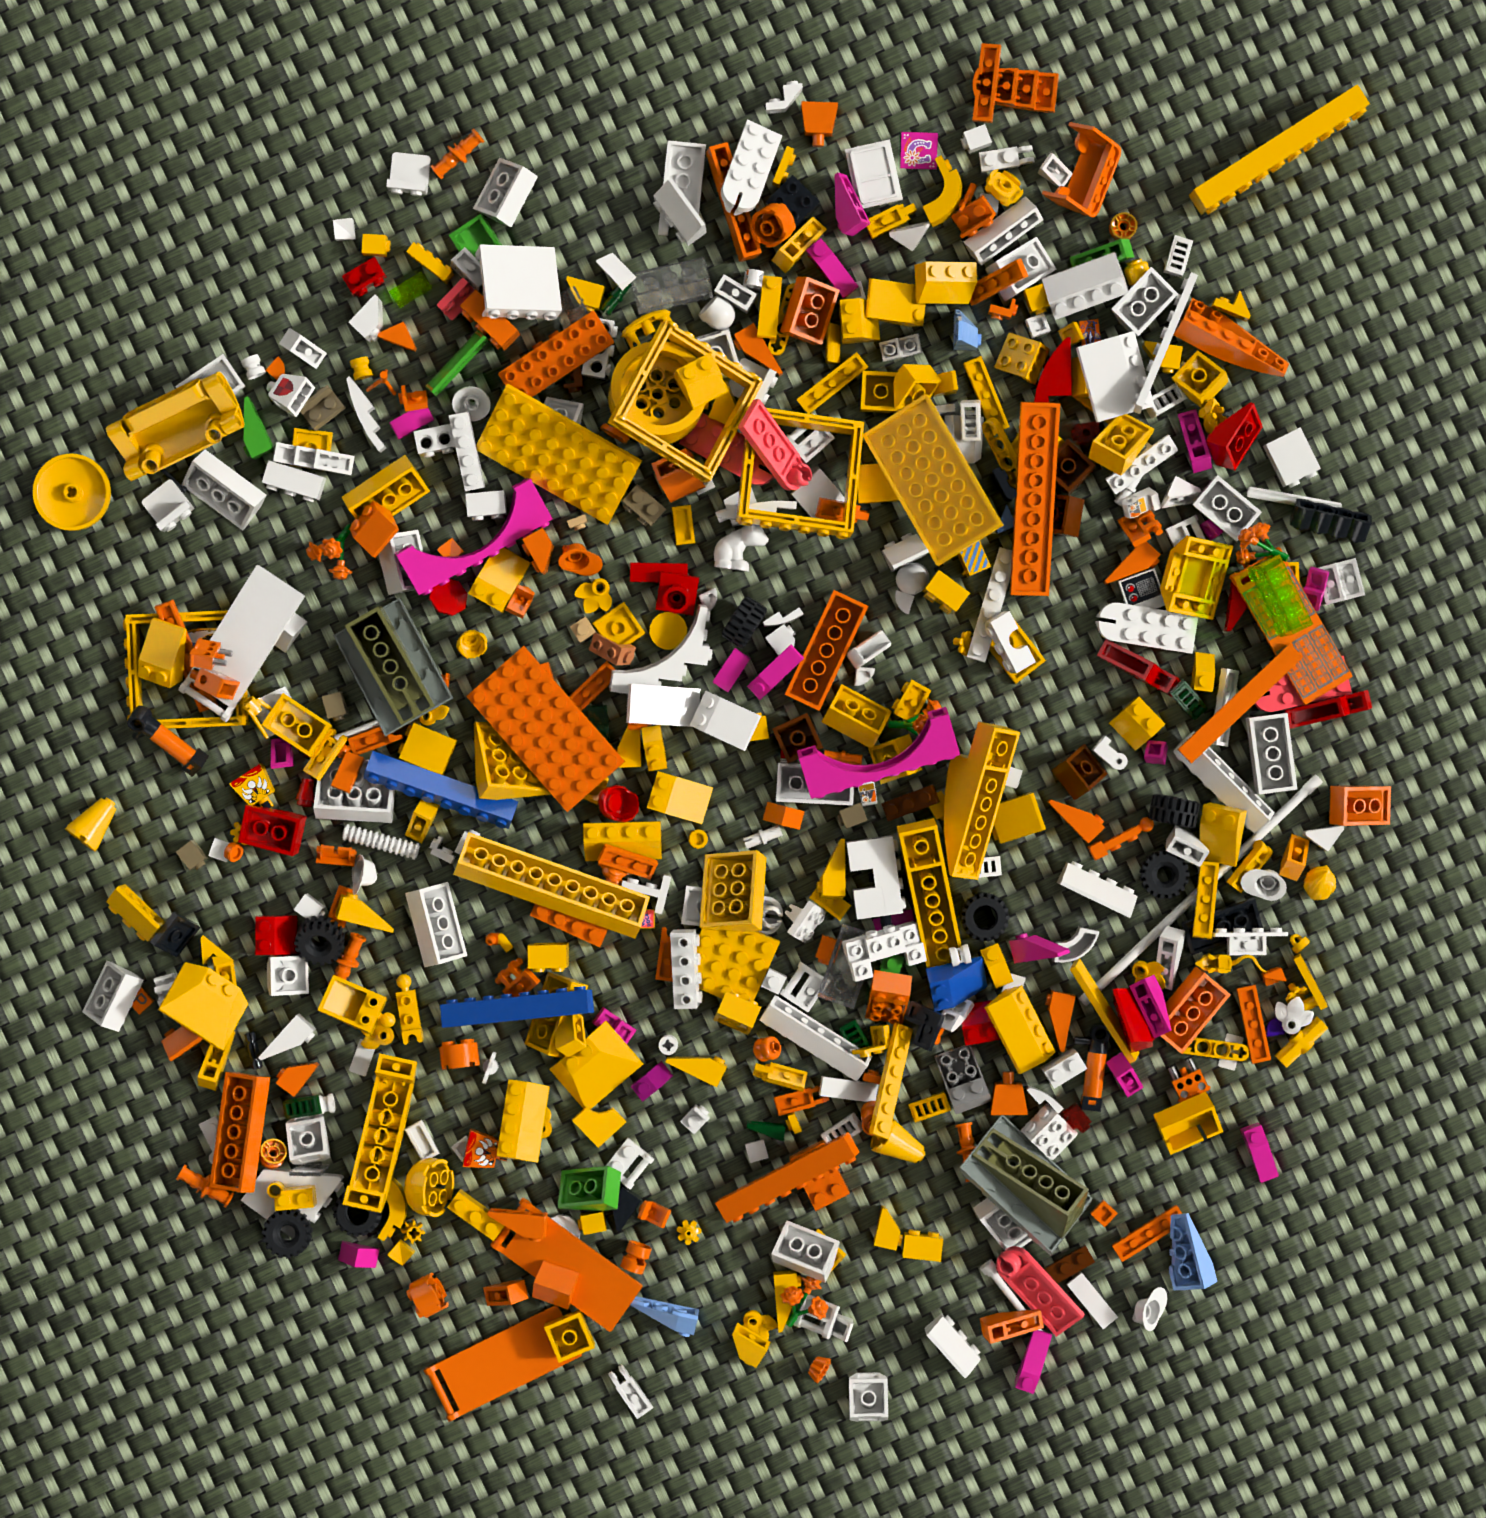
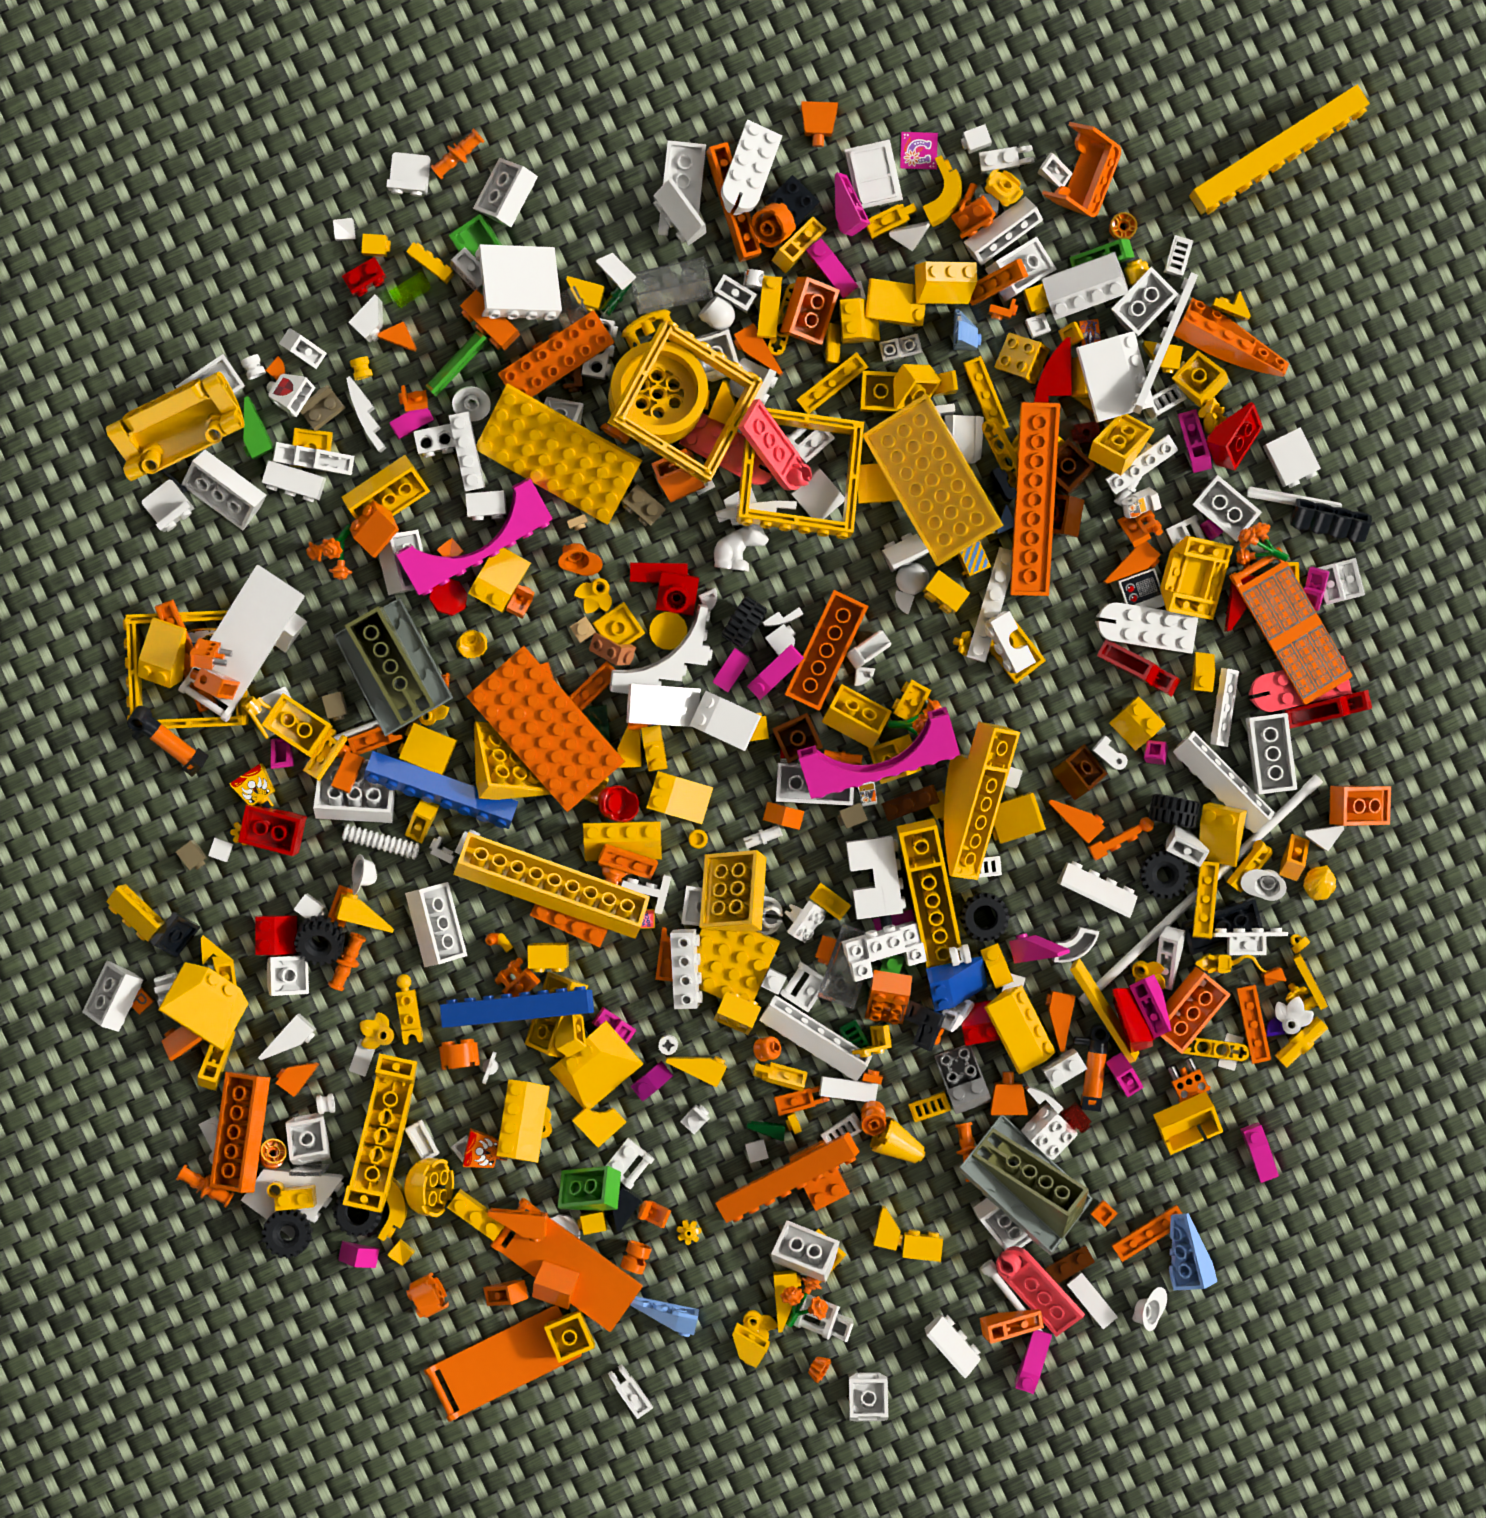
(71, 492): yellow dish -> none
(92, 823): yellow cone -> none
(233, 852): orange tile -> none
(253, 1050): black axle -> none
(301, 1106): dark green slope -> none
(305, 794): red cone -> none
(341, 856): orange hinge -> none
(352, 1002): yellow slope -> none
(383, 379): orange plant -> none
(416, 1234): yellow gear -> none
(454, 298): coral bracket -> none
(540, 548): orange slope -> none
(683, 525): yellow tile -> none
(700, 381): yellow slope -> none
(781, 174): yellow plate -> none
(790, 92): white slope -> none
(832, 881): yellow slope -> none
(833, 510): orange hinge -> none
(890, 1081): yellow plate -> none
(970, 403): white slope -> none
(1010, 87): orange slope -> none
(1180, 493): white slope -> none
(1196, 708): dark green slope -> none
(1240, 703): orange tile -> none
(1279, 596): clear neon green brick -> none

